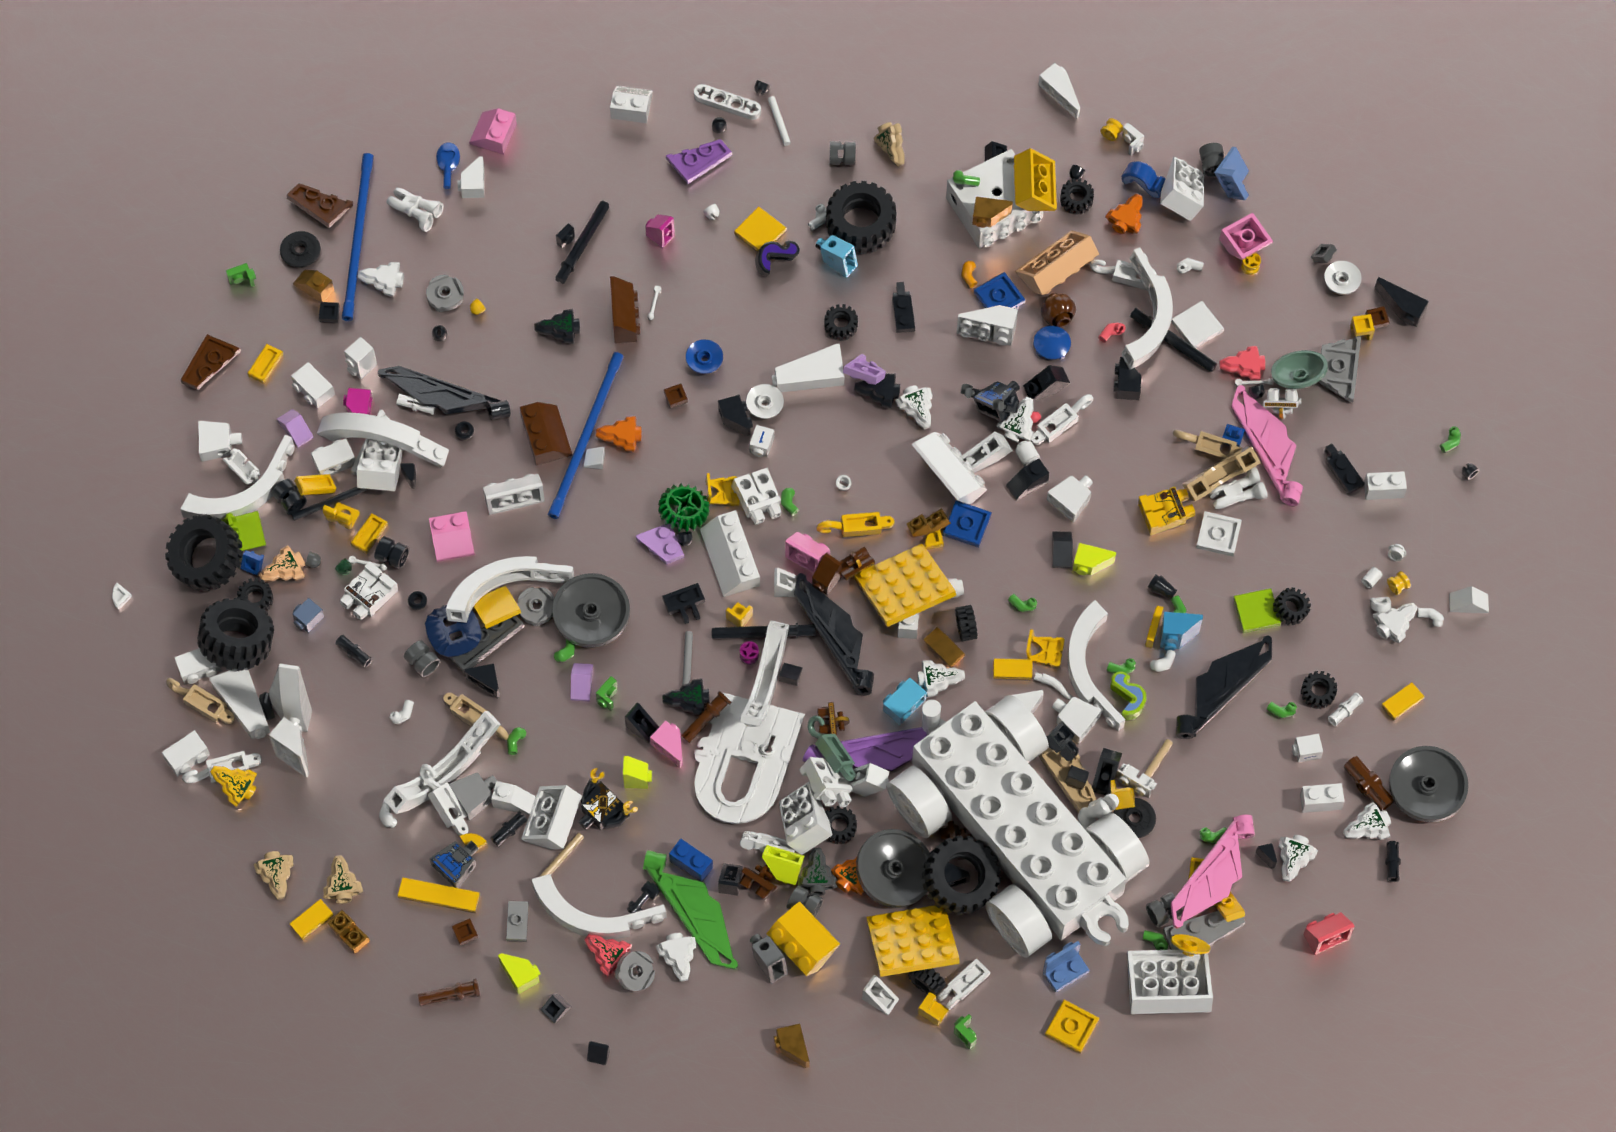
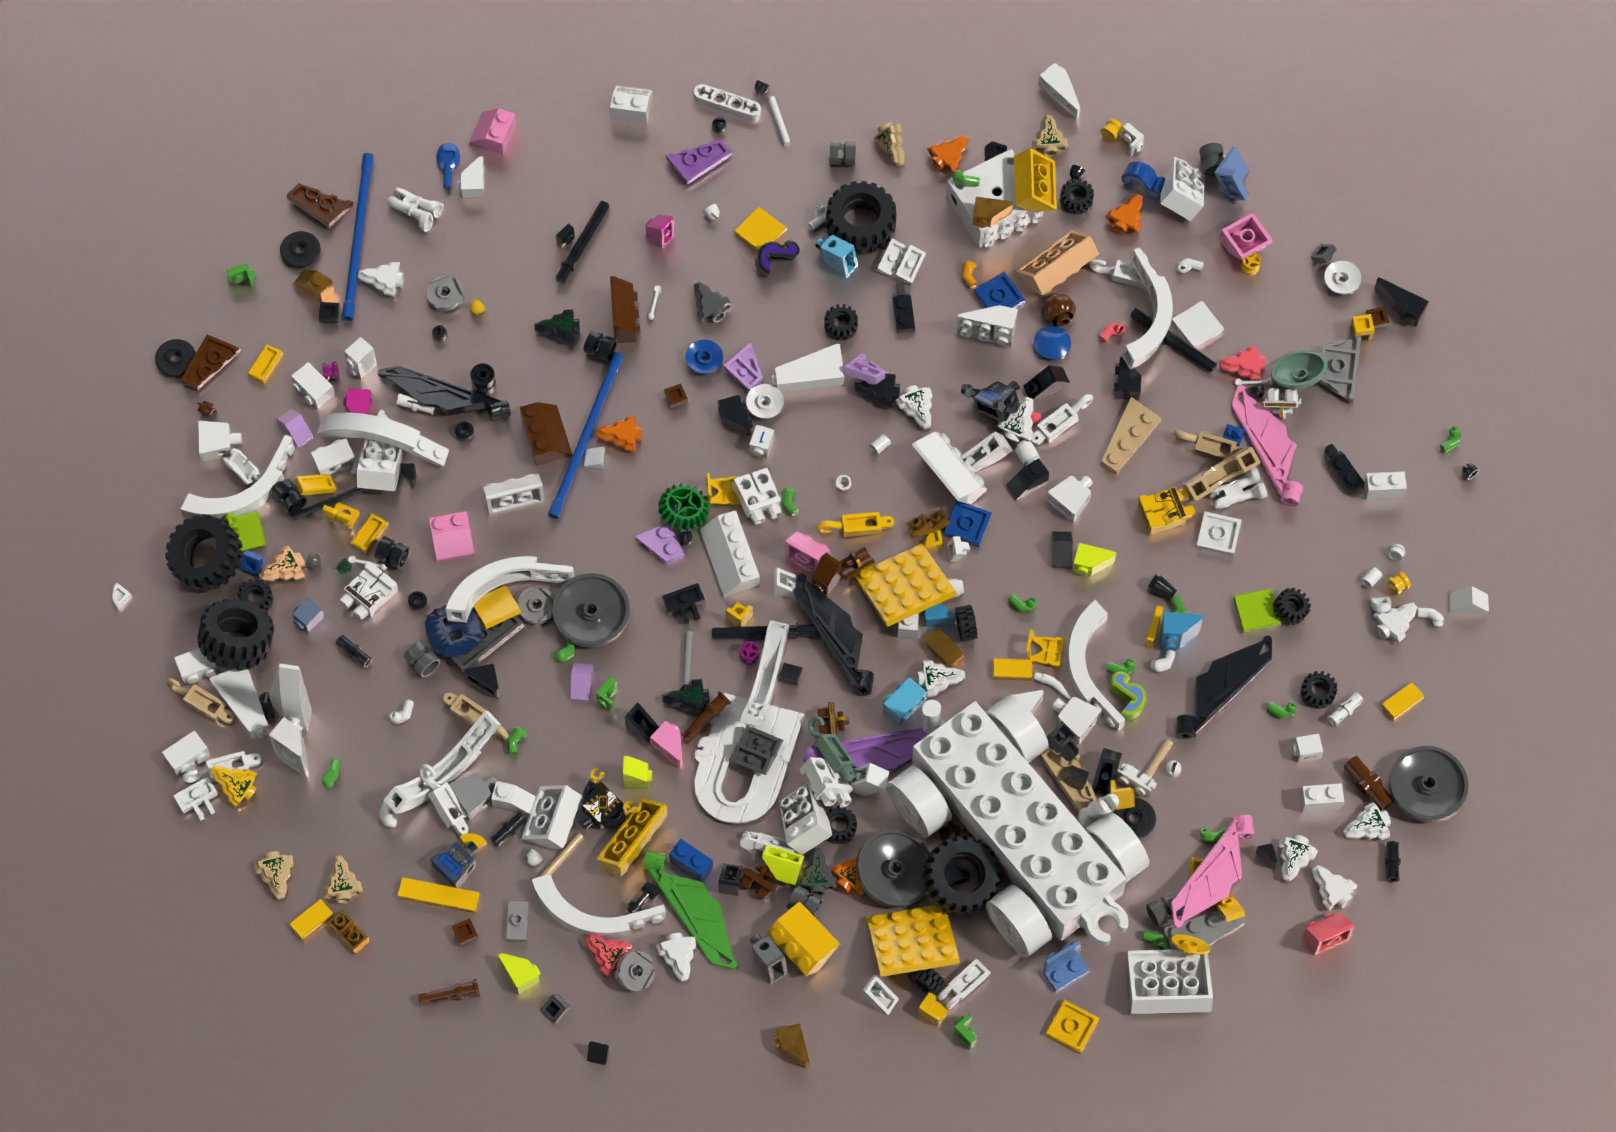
(169, 348): none -> black wheel
(196, 795): none -> white hinge
(206, 408): none -> reddish brown plate
(330, 371): none -> magenta wheel
(331, 774): none -> bright green arm
(483, 379): none -> black wheel
(533, 858): none -> white hinge
(605, 349): none -> black wheel
(632, 837): none -> yellow slope
(710, 303): none -> dark grey rock
(745, 368): none -> lavender wing
(756, 750): none -> dark grey slope
(880, 444): none -> white hinge
(900, 261): none -> white slope
(938, 616): none -> dark azure slope
(948, 153): none -> orange rock
(957, 549): none -> white tile
(1049, 139): none -> tan rock
(1130, 433): none -> tan wing
(1177, 770): none -> white hinge
(1333, 888): none -> white rock

